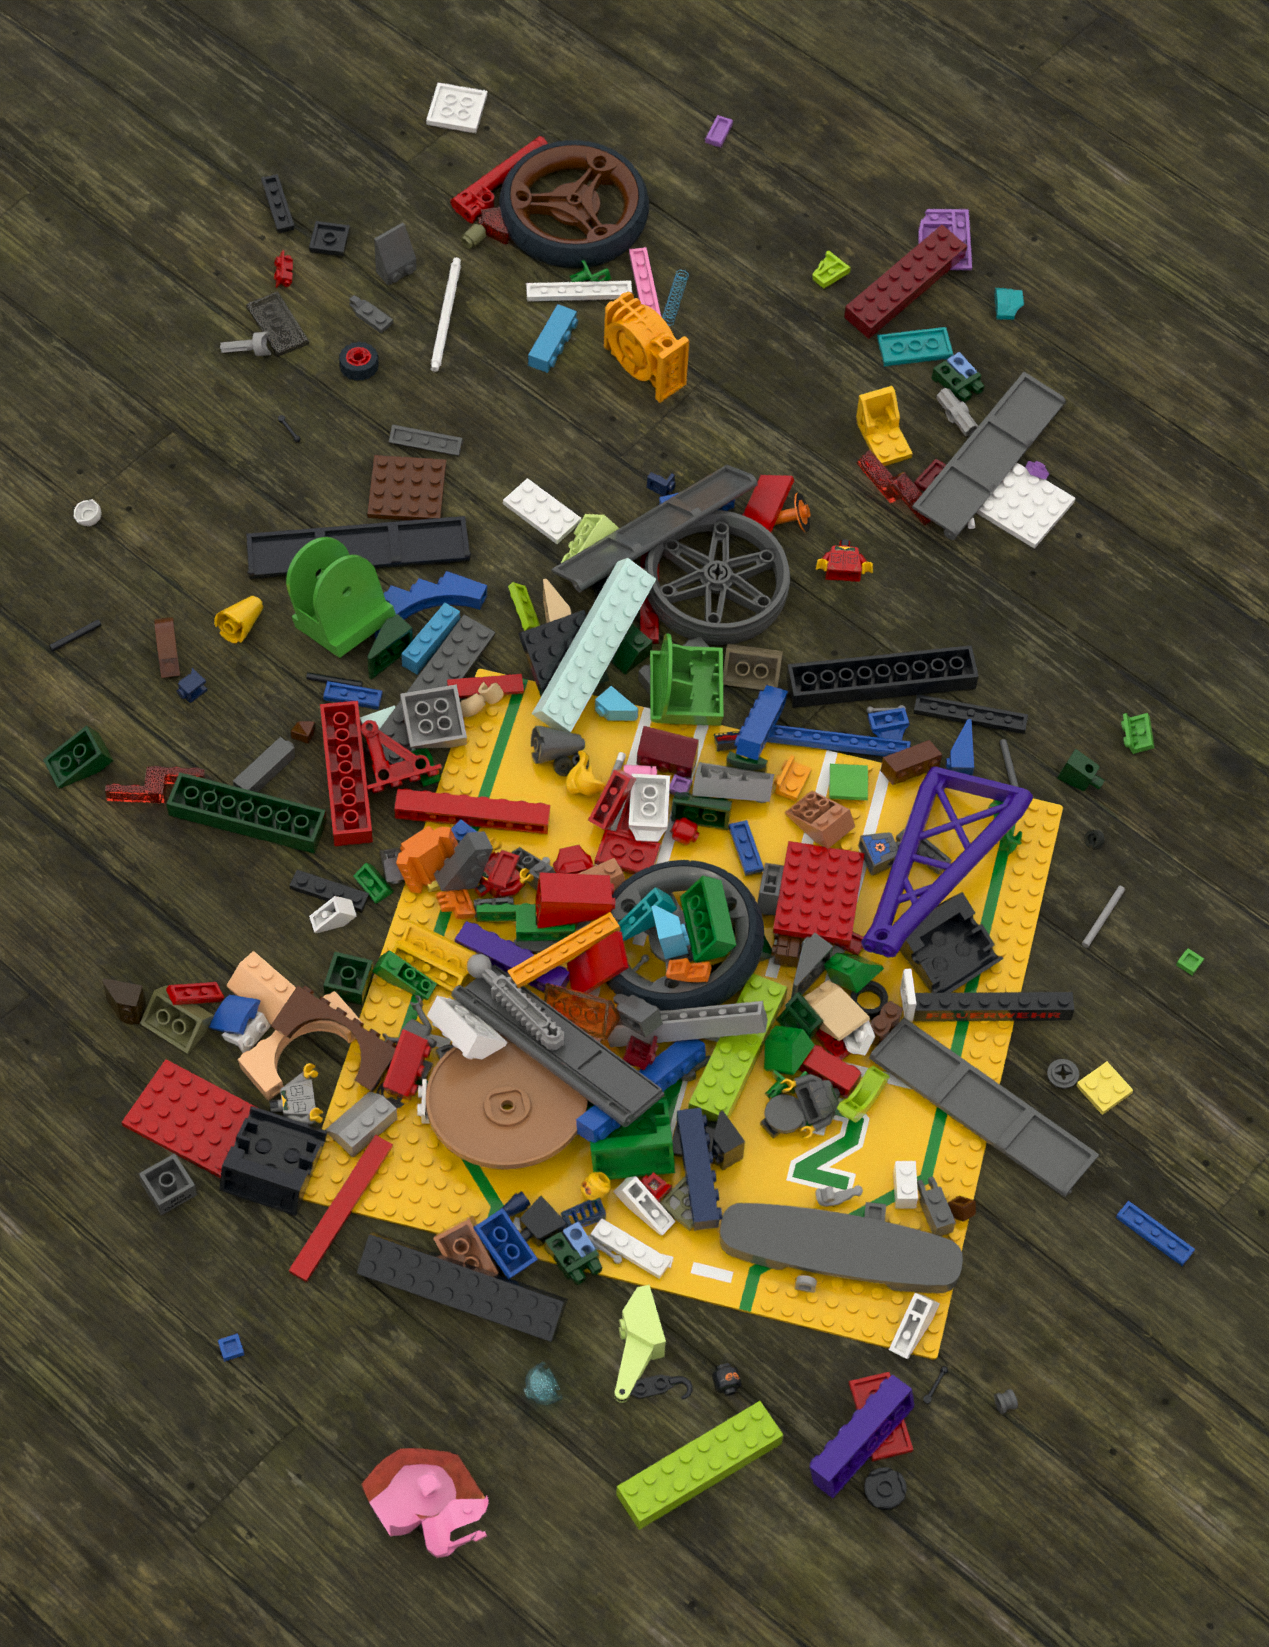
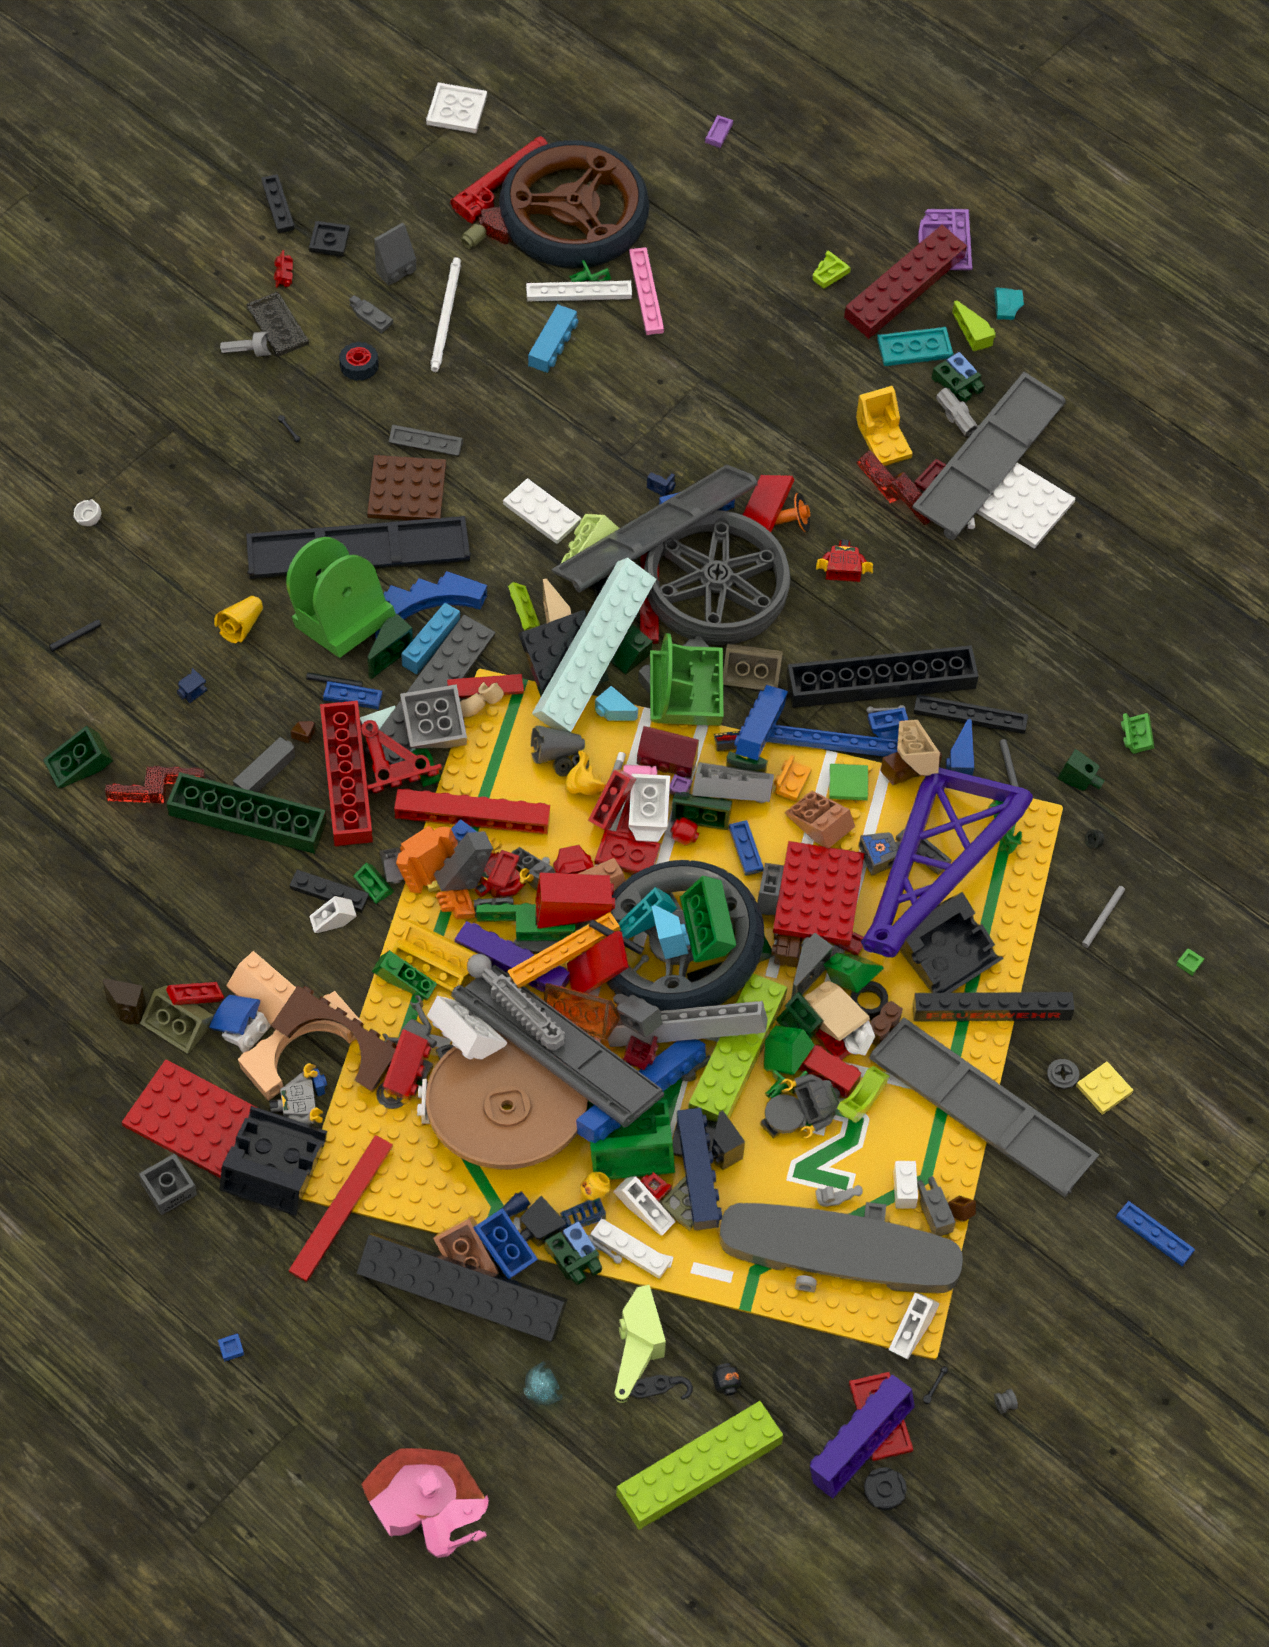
(166, 647): reddish brown arch -> none
(319, 1083): none -> blue plate
(349, 977): dark green brick -> none
(362, 1122): light grey slope -> none
(606, 931): none -> black bar
(645, 345): light orange brick -> none
(683, 278): medium azure piece -> none
(684, 971): orange slope -> none
(908, 995): white tile -> none
(917, 748): none -> tan wedge
(974, 327): none -> lime slope
(1037, 469): medium lavender plate -> none

